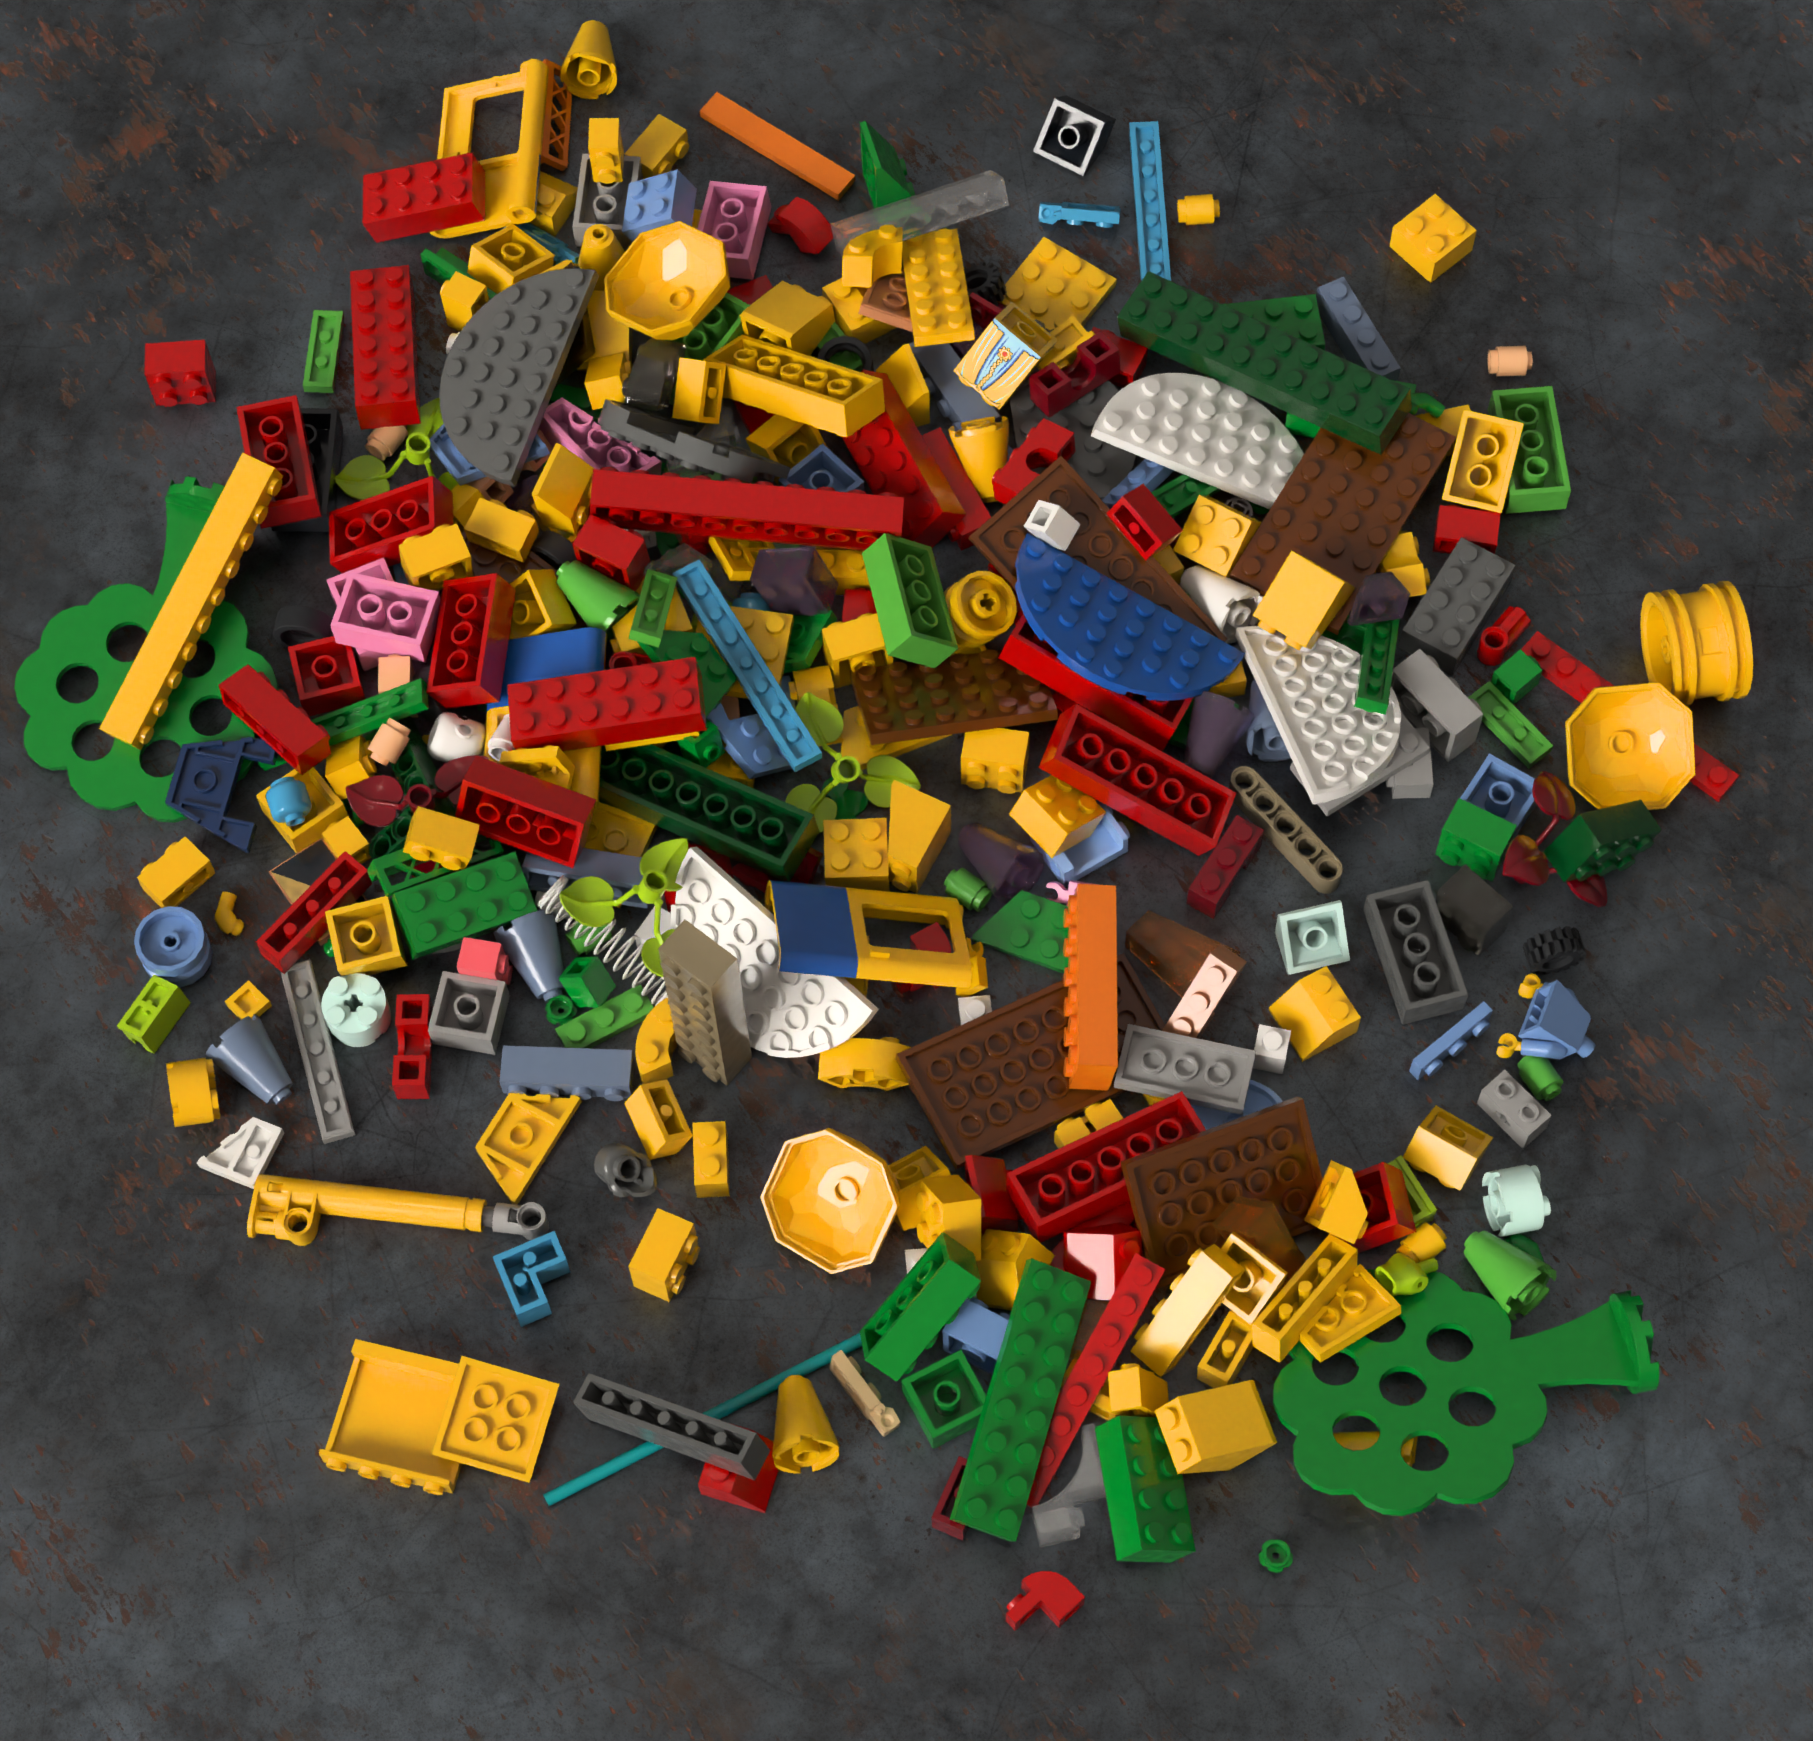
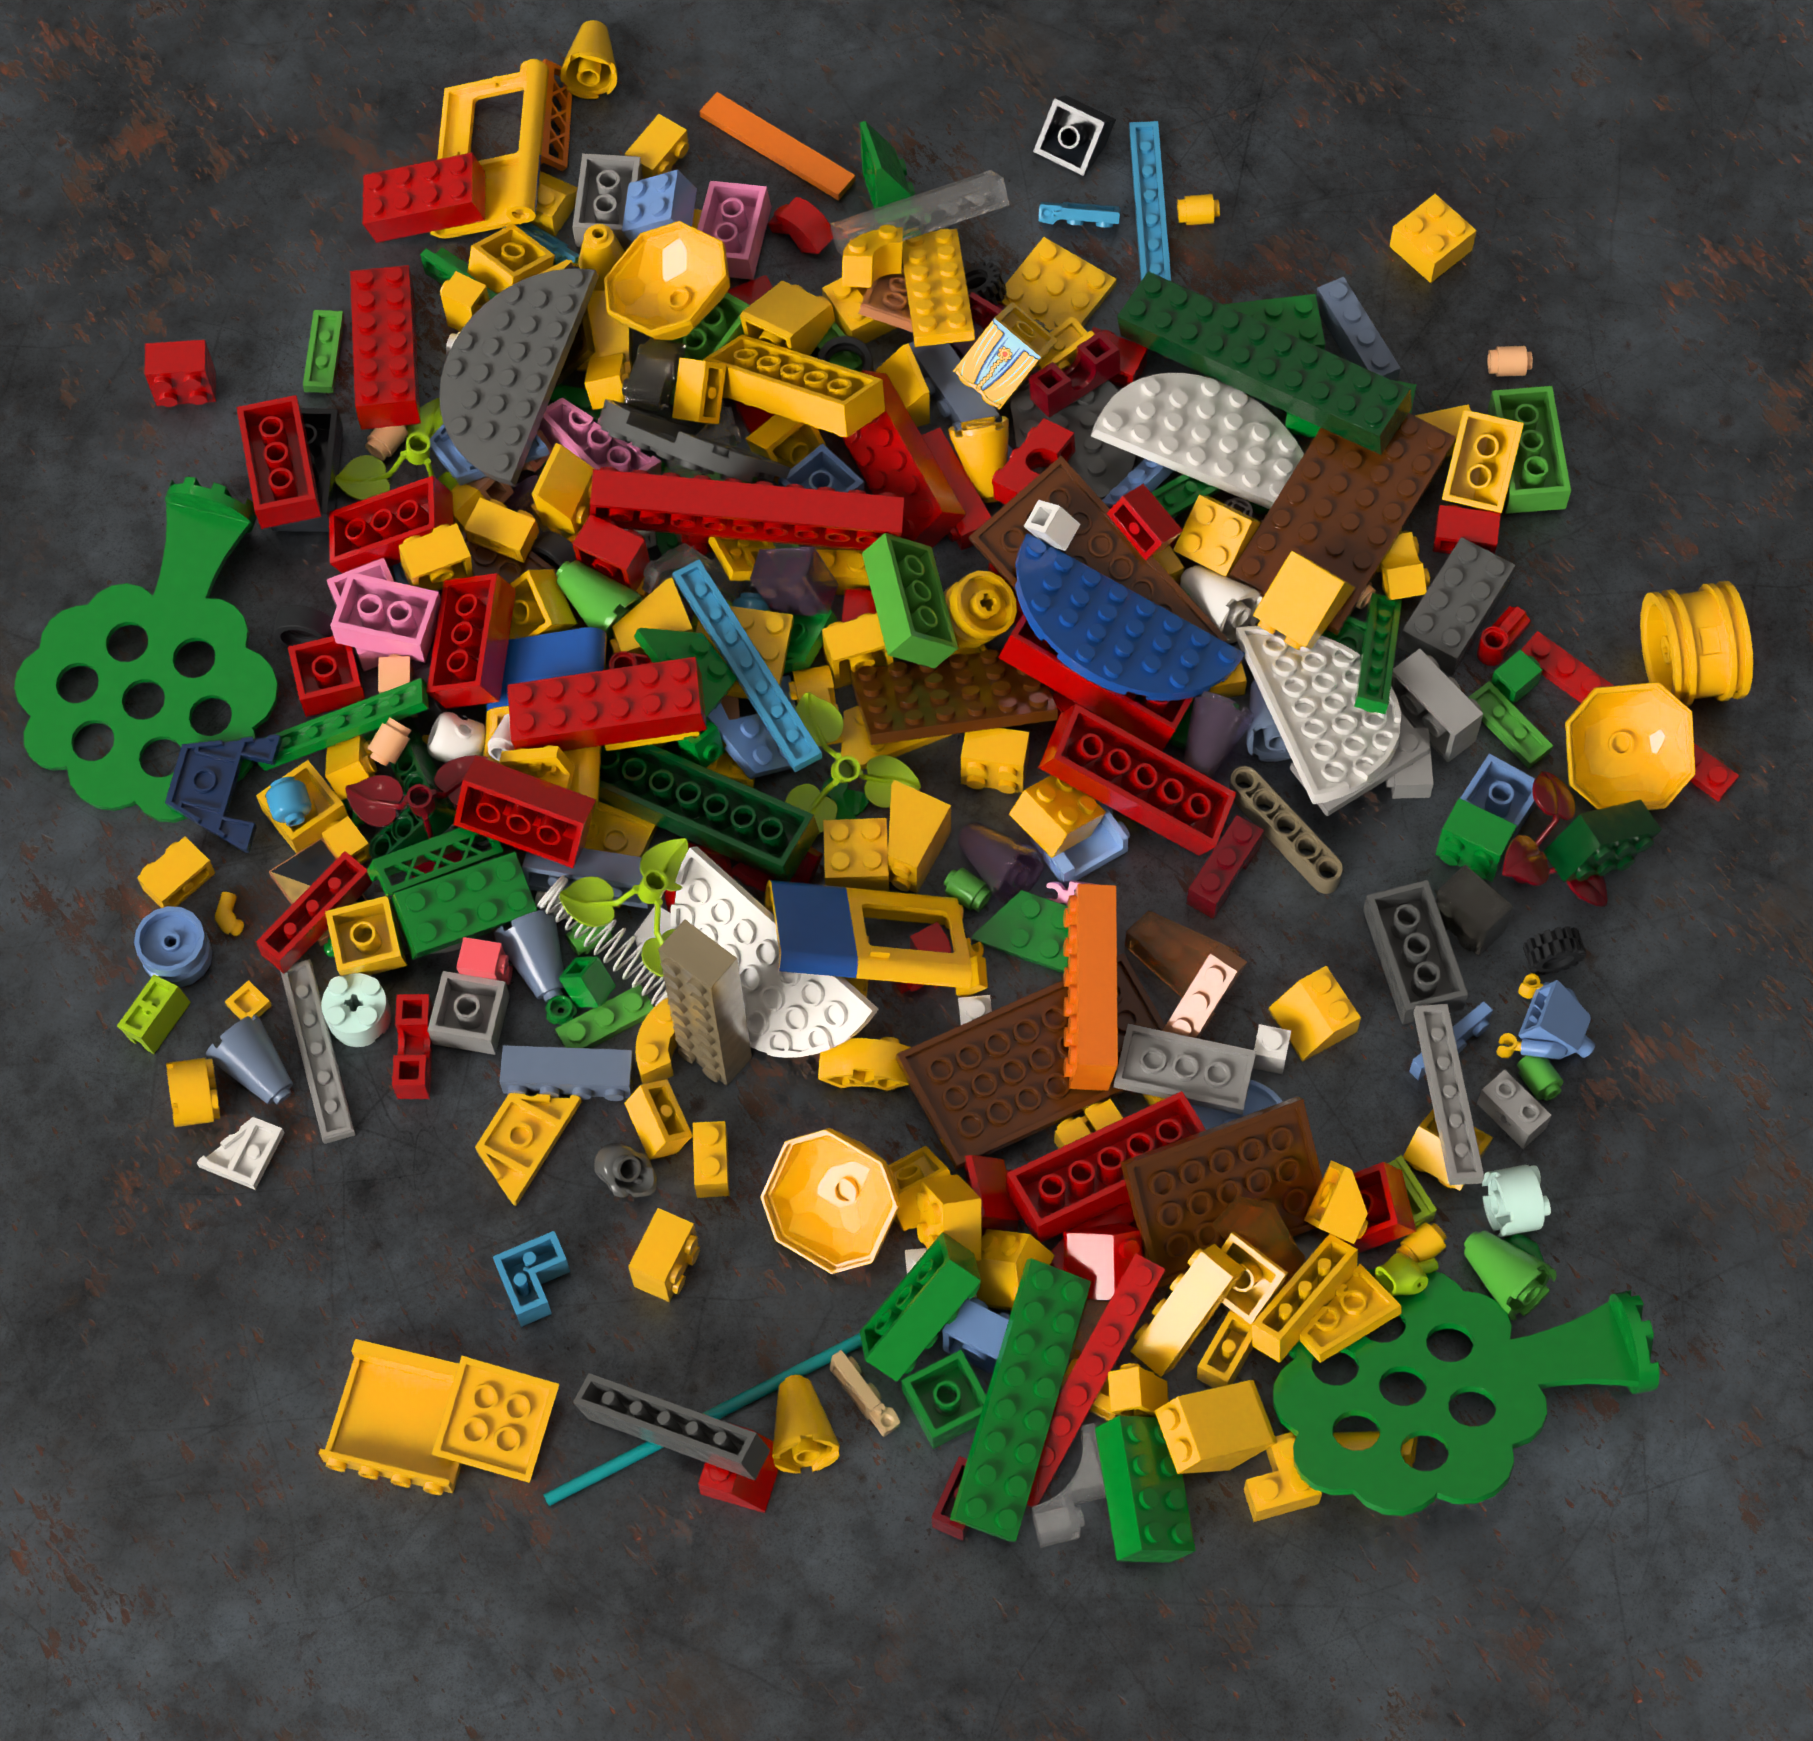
(192, 601): yellow brick -> none
(275, 719): red brick -> none
(285, 1201): yellow piece -> none
(441, 839): yellow brick -> none
(606, 150): yellow piece -> none
(652, 608): bright green plate -> none
(1046, 1591): red brick -> none
(1279, 1547): green plate -> none
(1281, 1489): none -> yellow brick
(1312, 937): light aqua slope -> none
(1379, 599): slope -> none
(1427, 403): green arm -> none
(1448, 1095): none -> light grey plate

